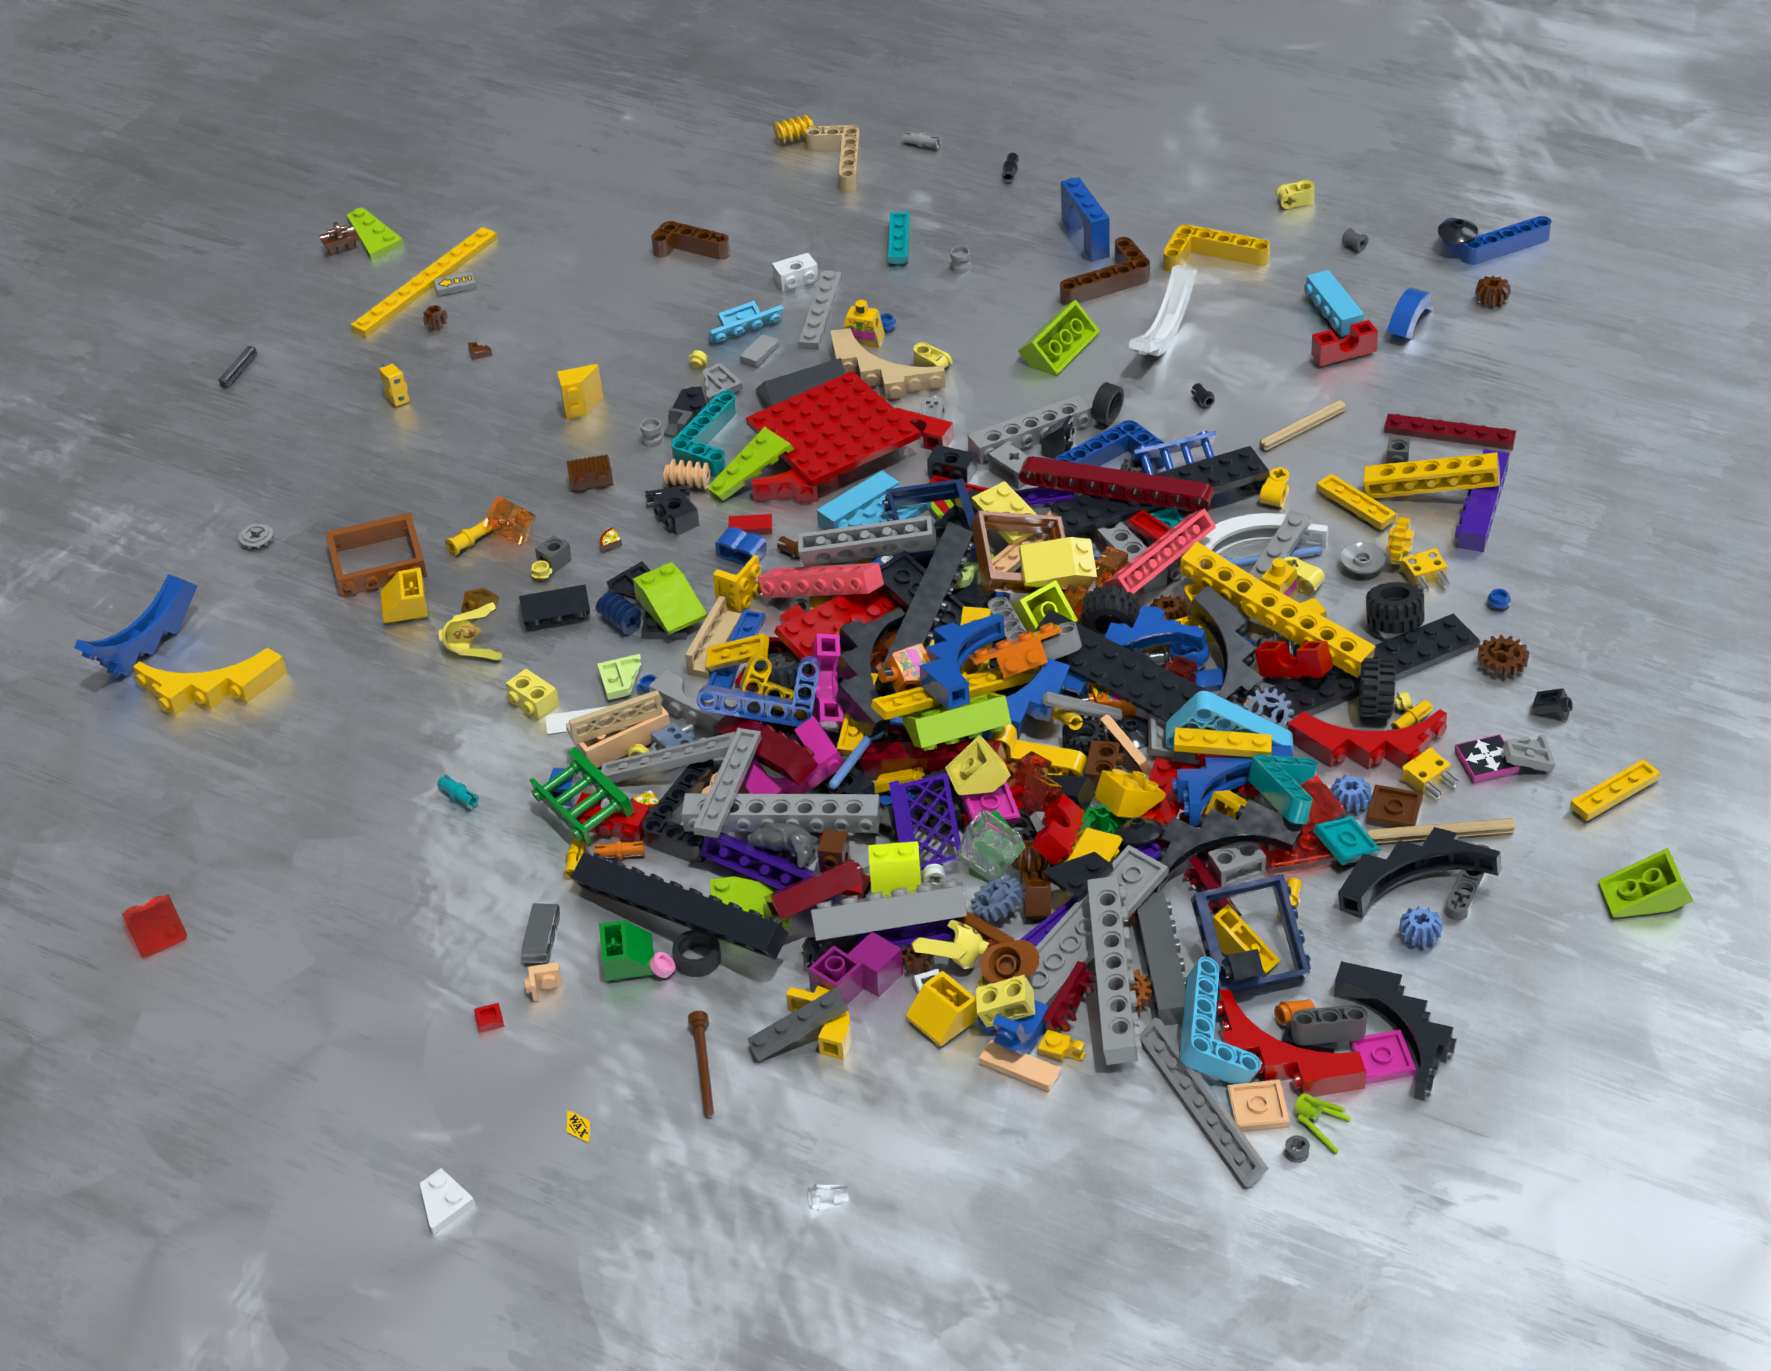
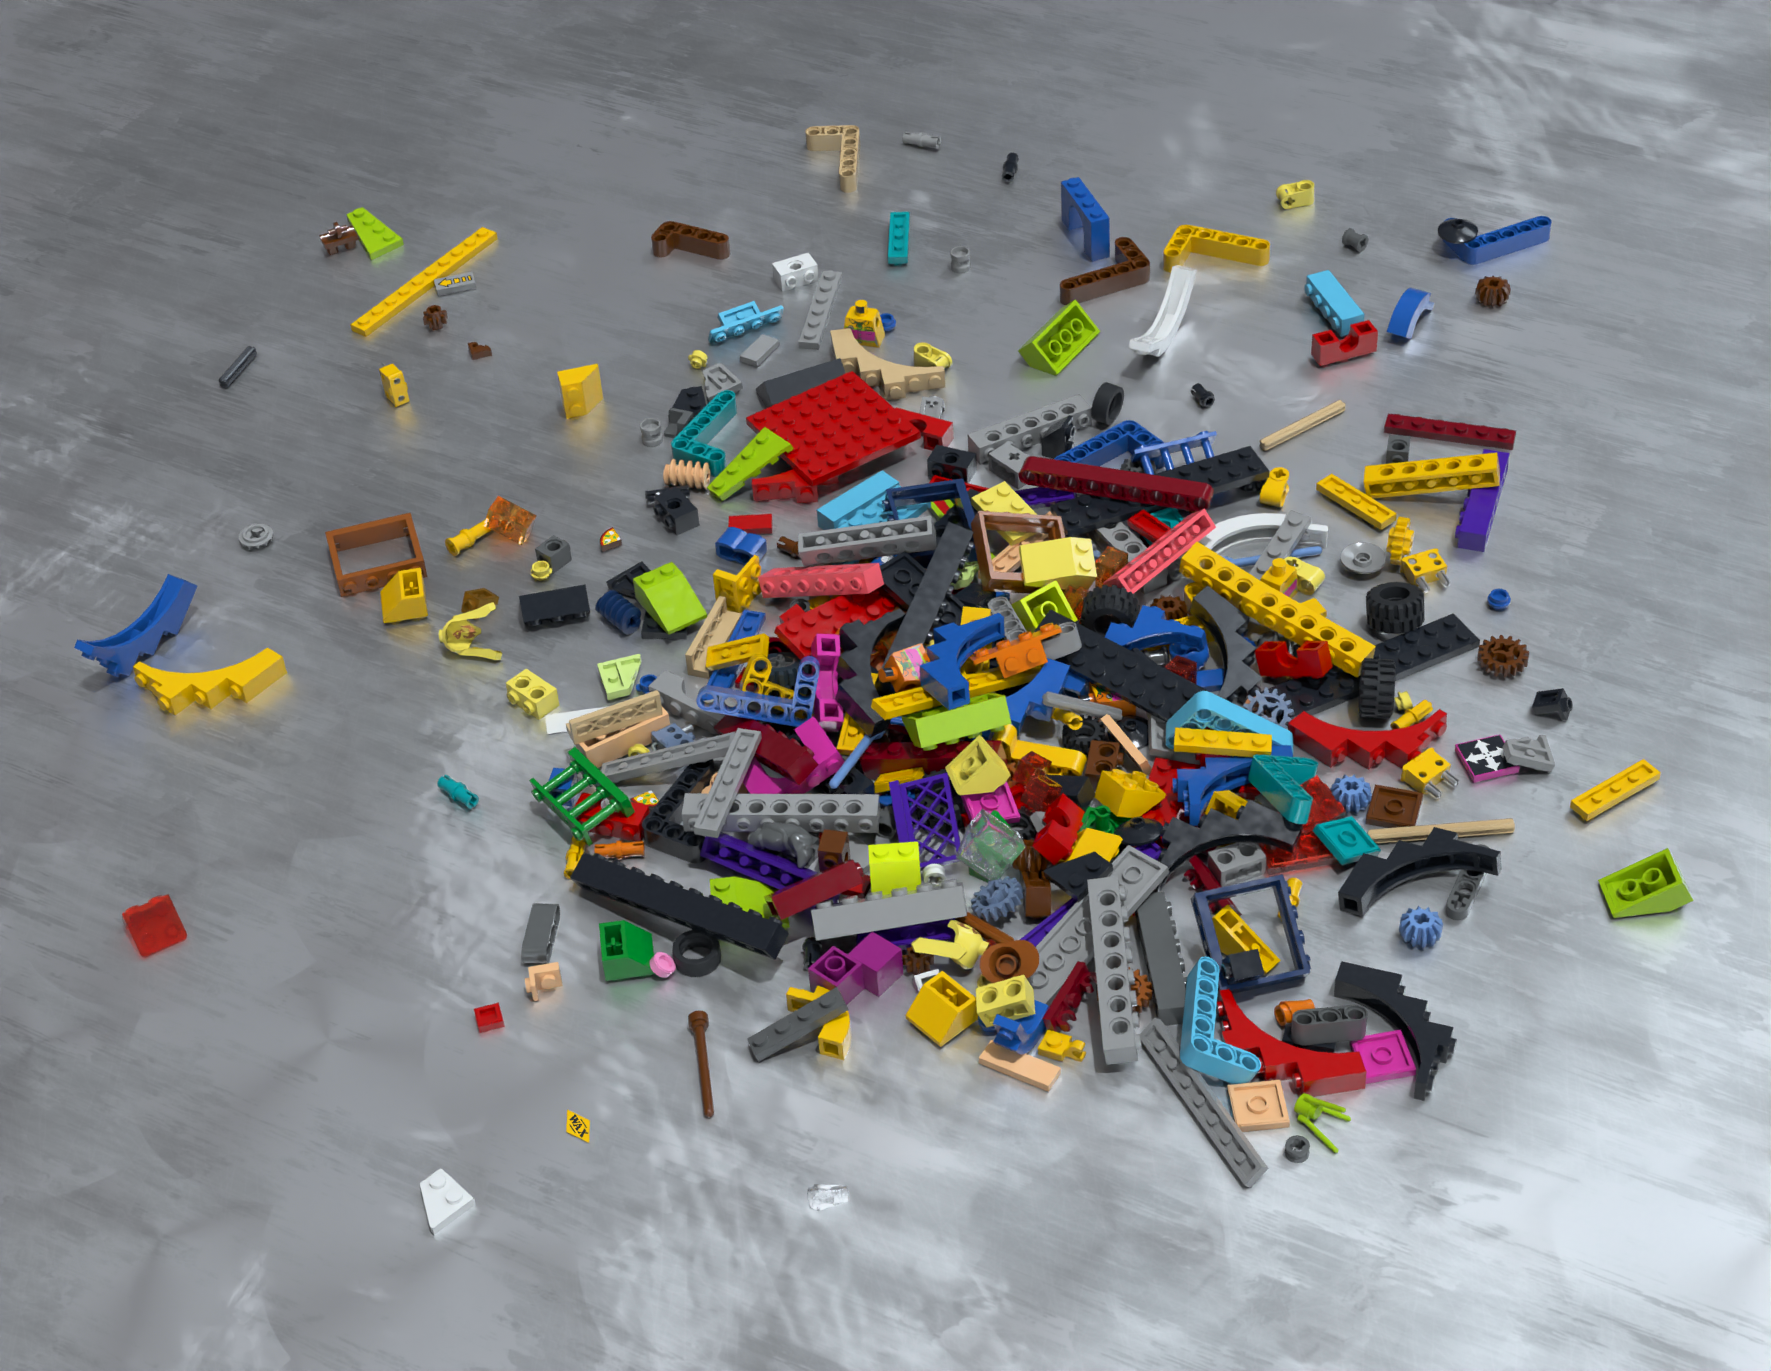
(589, 472): reddish brown brick -> none
(792, 128): yellow piece -> none

